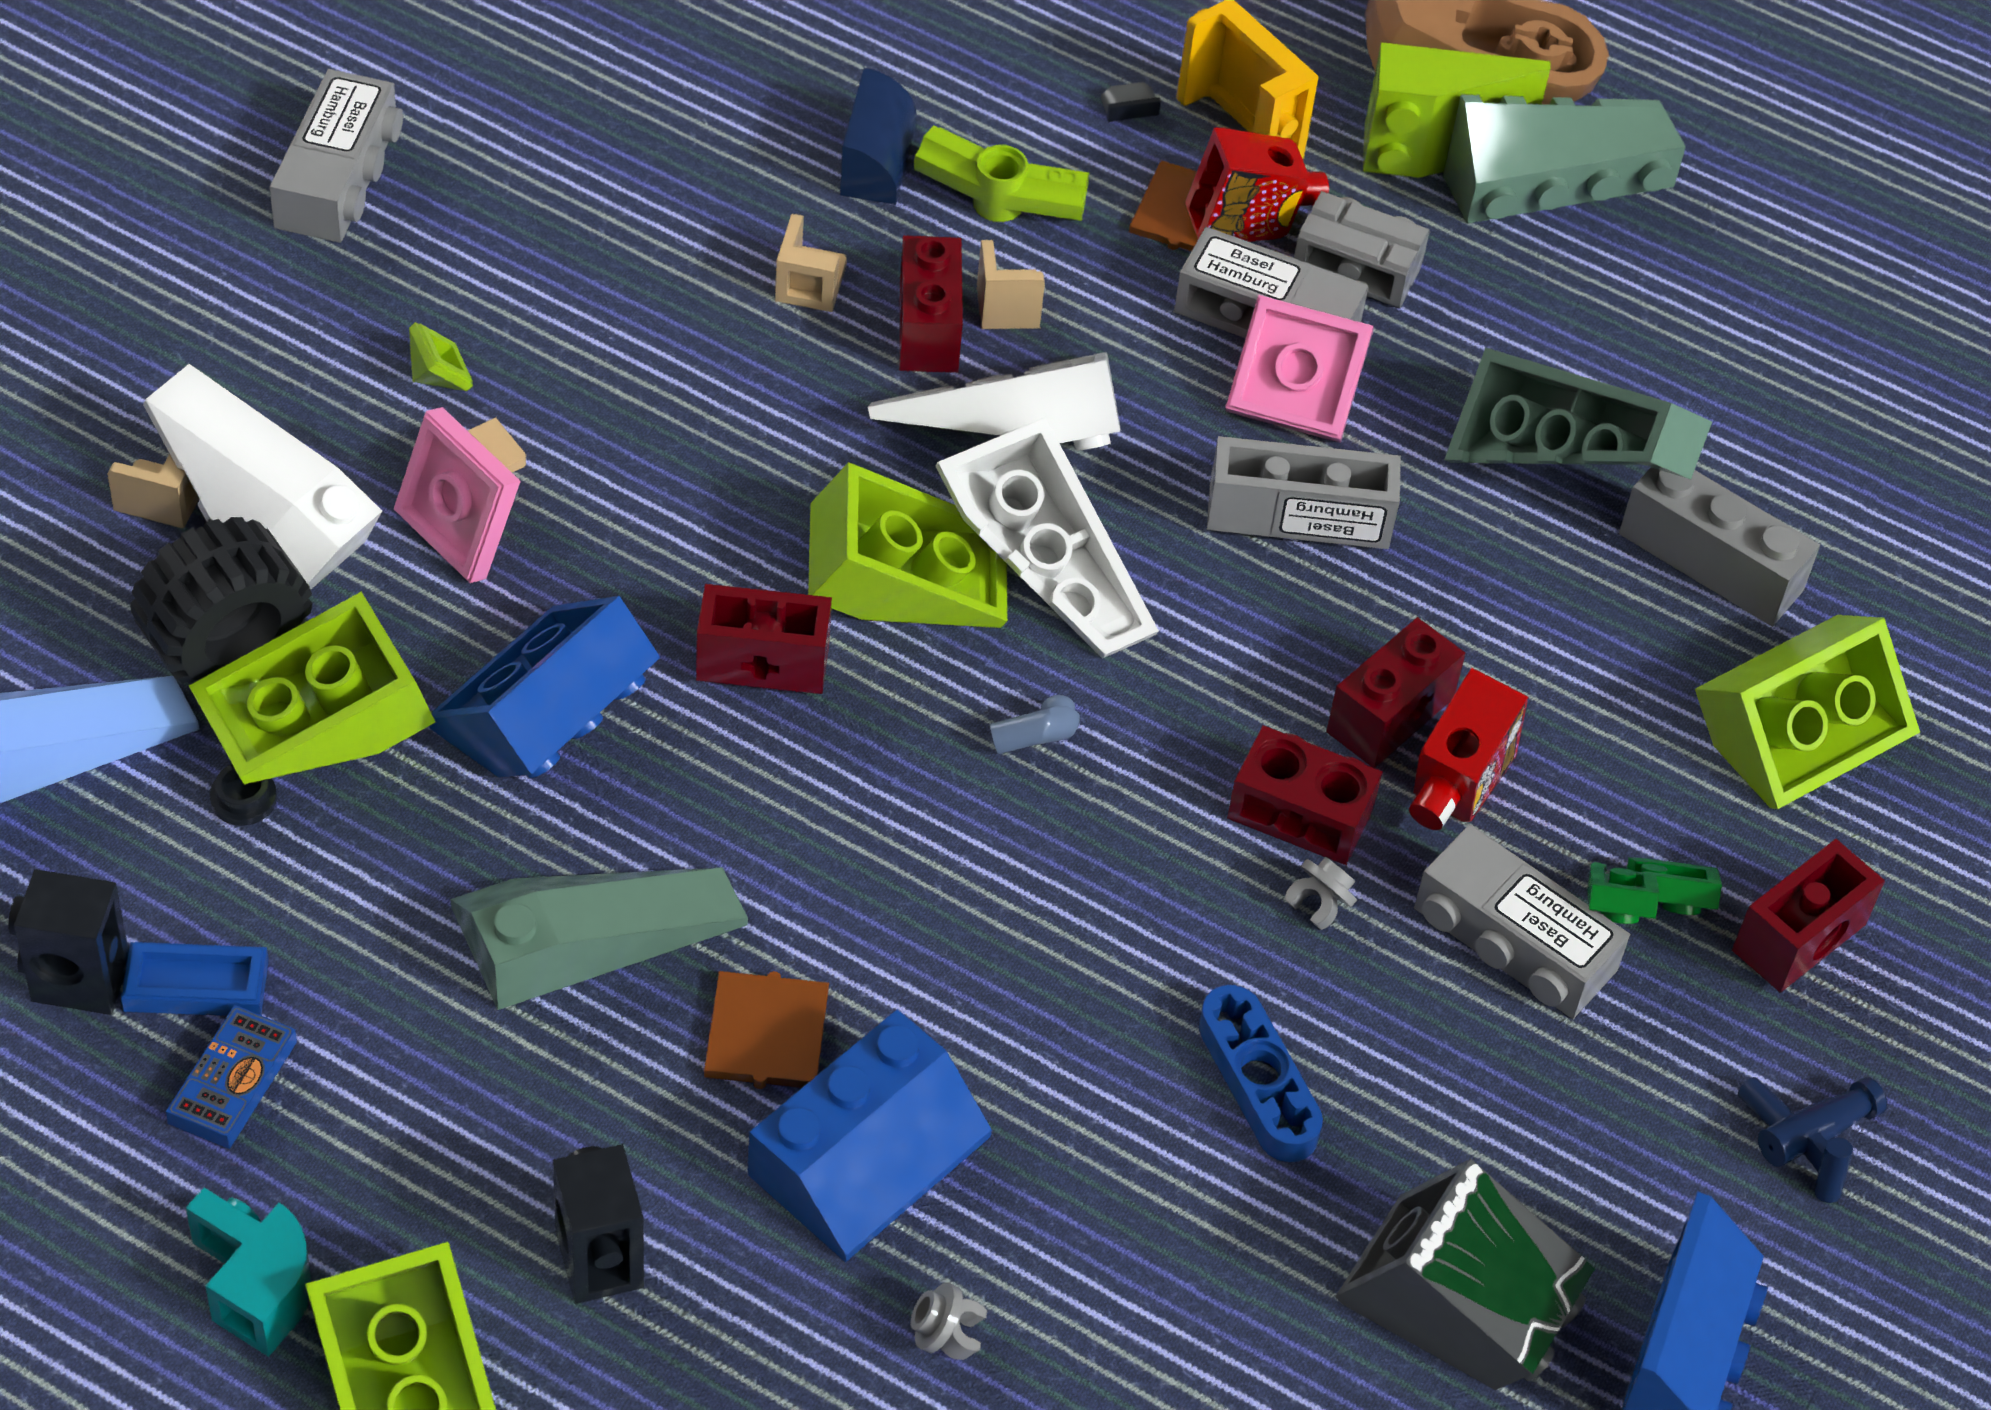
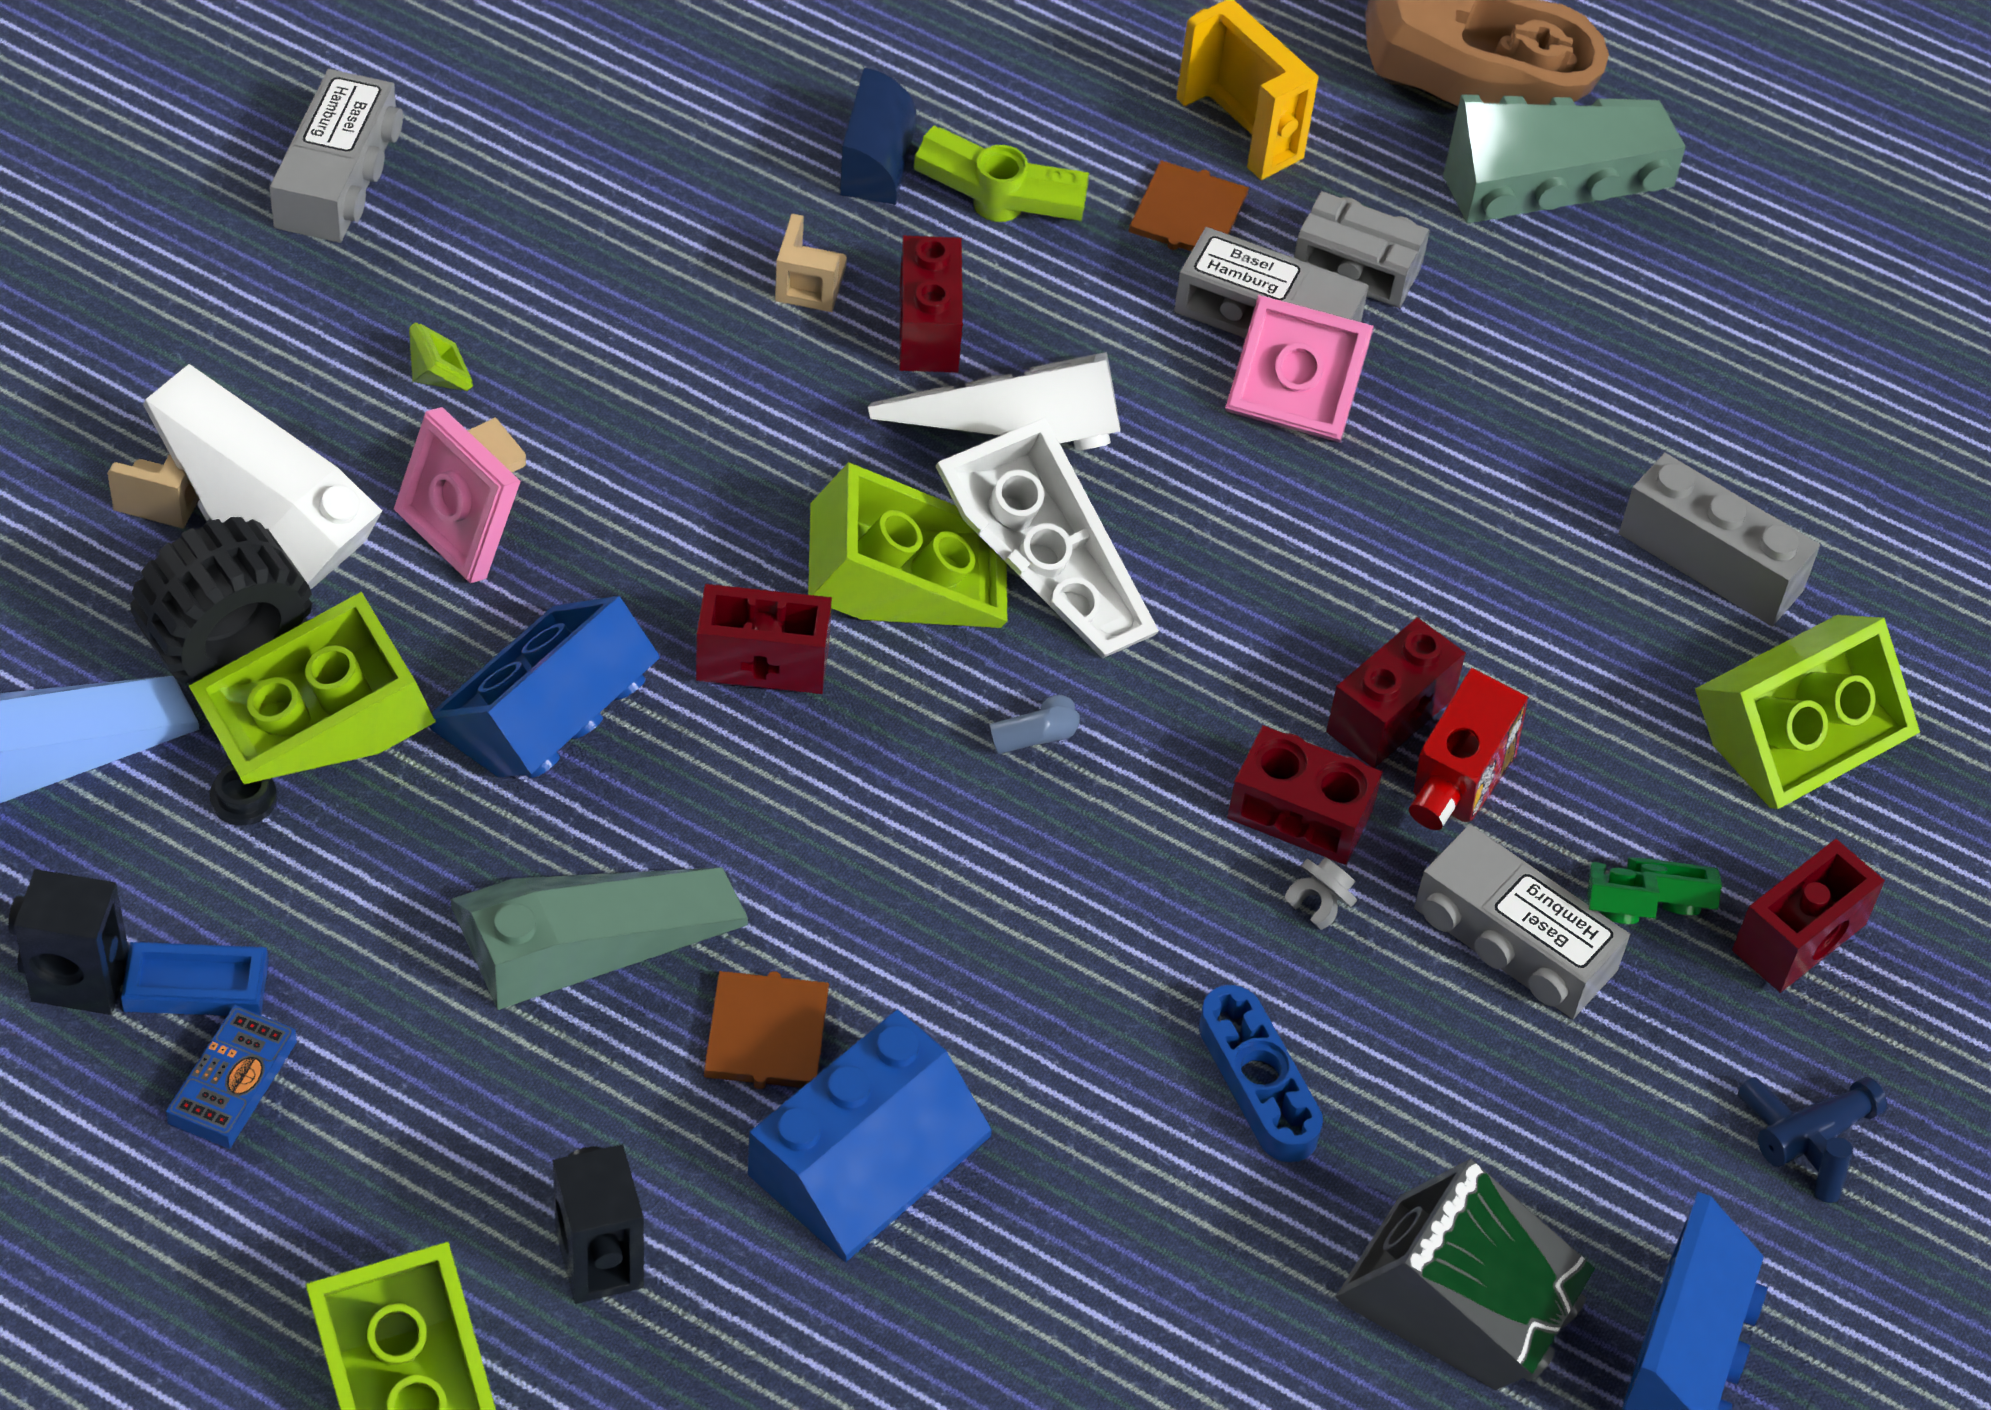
(264, 1270): teal brick -> none
(938, 1319): light grey plate -> none
(1007, 296): tan panel -> none
(1130, 101): piece -> none
(1251, 185): red torso -> none
(1304, 492): light grey brick -> none
(1419, 97): lime slope -> none
(1552, 416): sand green wedge -> none

